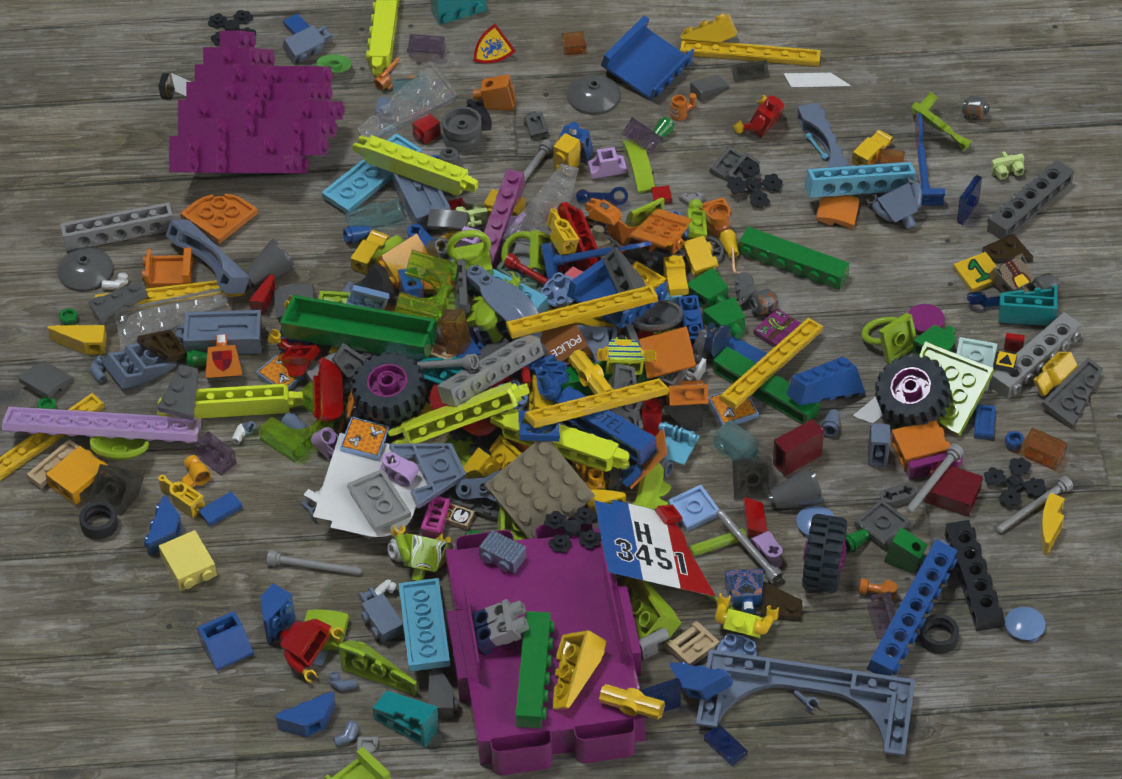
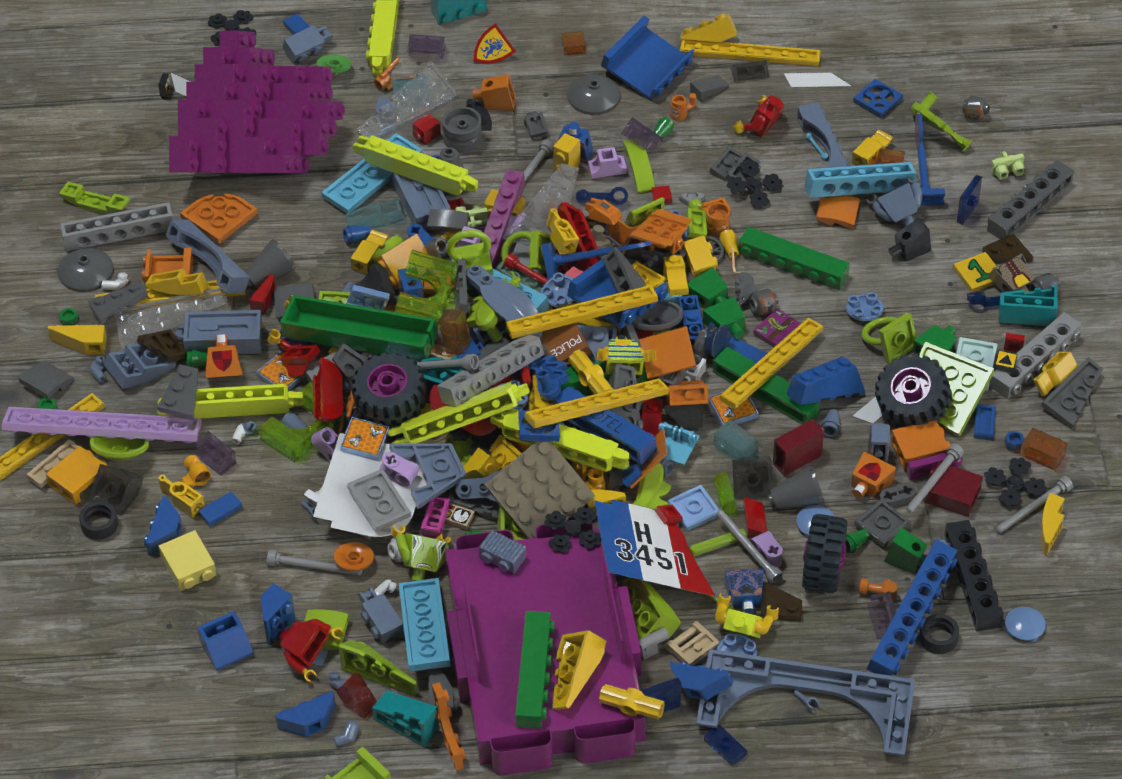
(91, 201): none -> lime slope
(178, 283): none -> yellow slope
(353, 556): none -> orange dish
(357, 695): none -> clear red brick
(368, 743): light grey tile -> none
(451, 739): none -> orange plate
(498, 625): light grey hips -> none
(725, 493): none -> clear neon green brick
(864, 307): none -> medium blue dish
(871, 476): none -> orange torso
(885, 91): none -> blue piece
(912, 241): none -> black torso
(926, 316): magenta tile -> none

